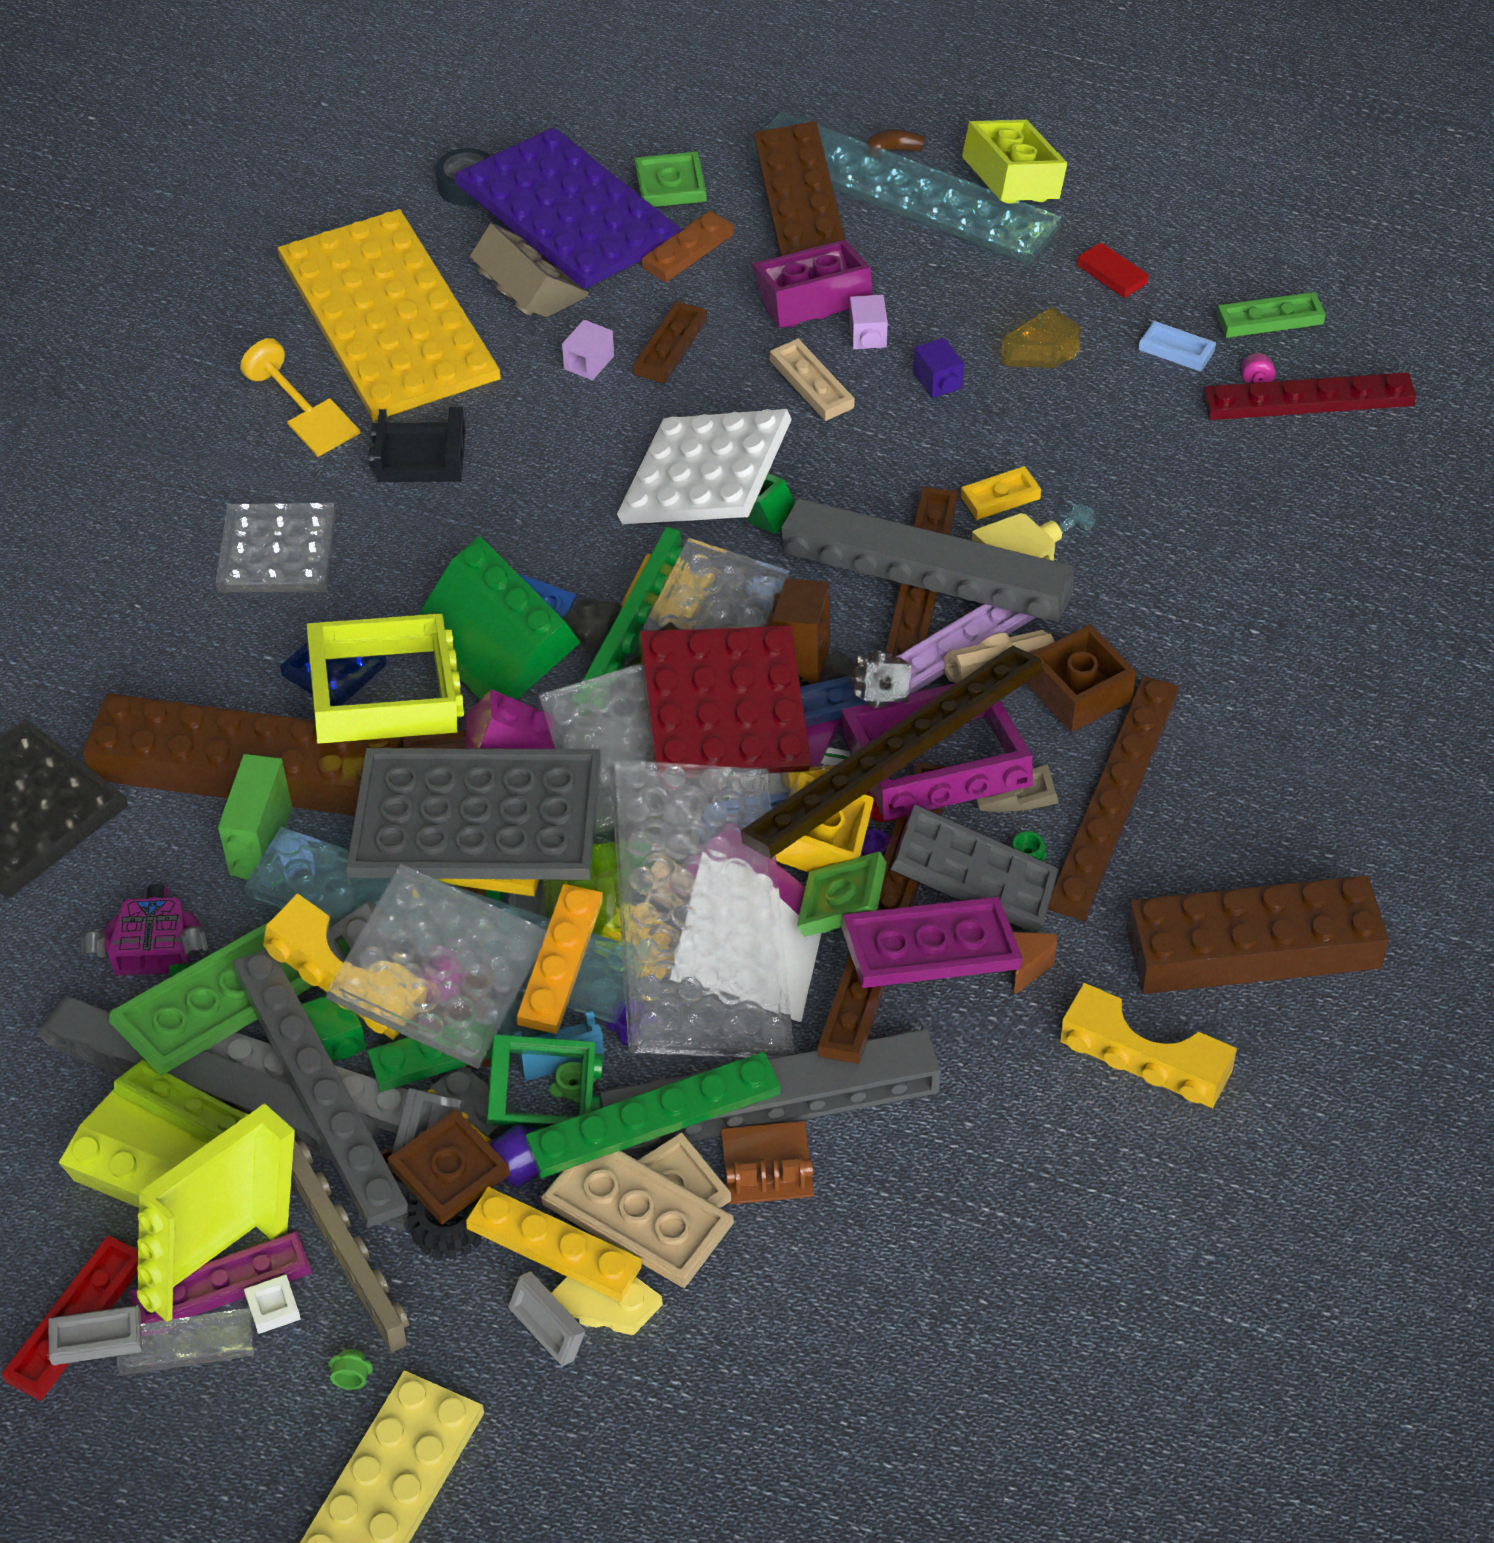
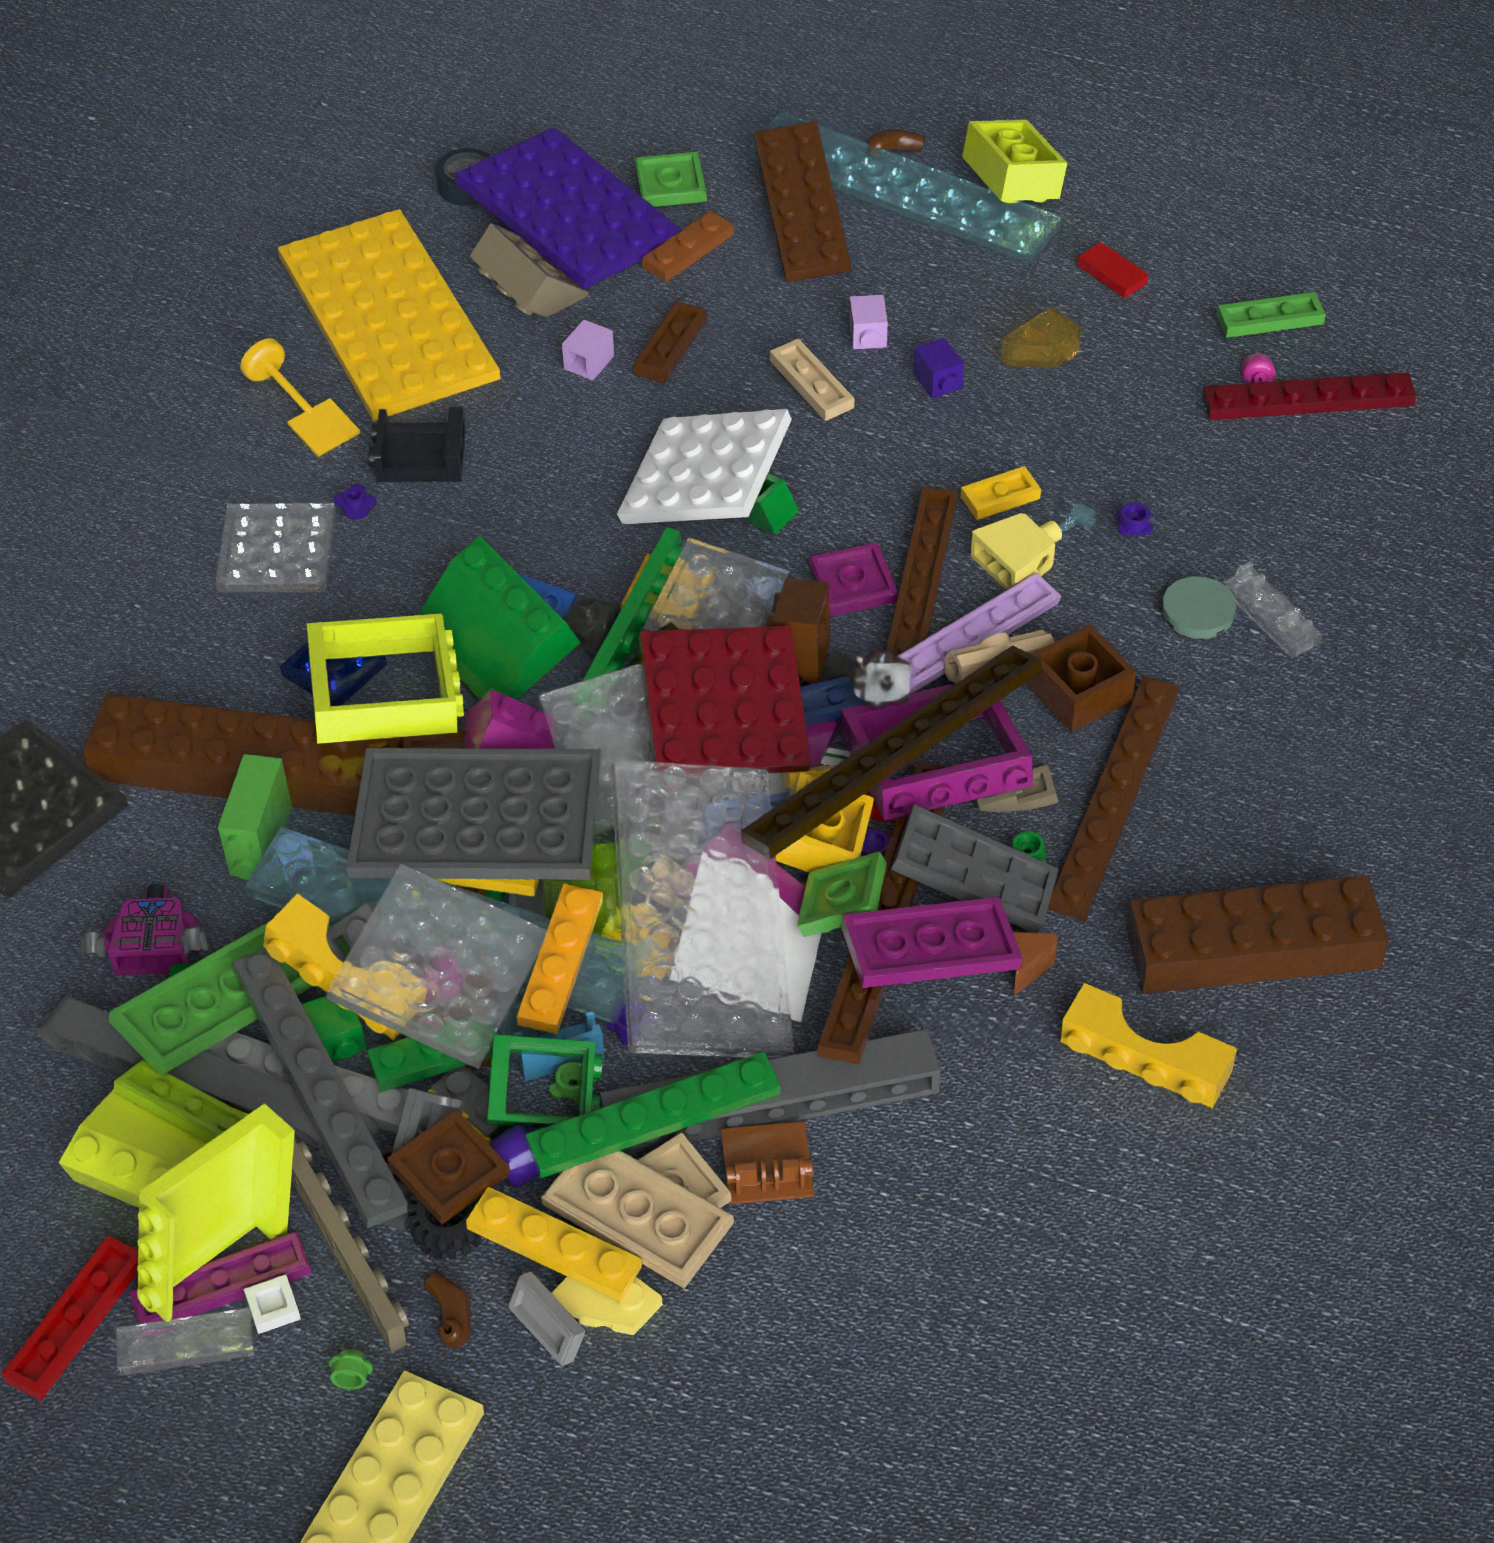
(95, 1335): light grey tile -> none
(355, 502): none -> dark purple plate
(455, 1310): none -> reddish brown arm
(812, 282): magenta slope -> none
(856, 578): none -> magenta tile
(928, 560): dark grey brick -> none
(1134, 519): none -> dark purple plate
(1177, 346): light blue tile -> none
(1198, 607): none -> sand green tile
(1272, 611): none -> clear plate

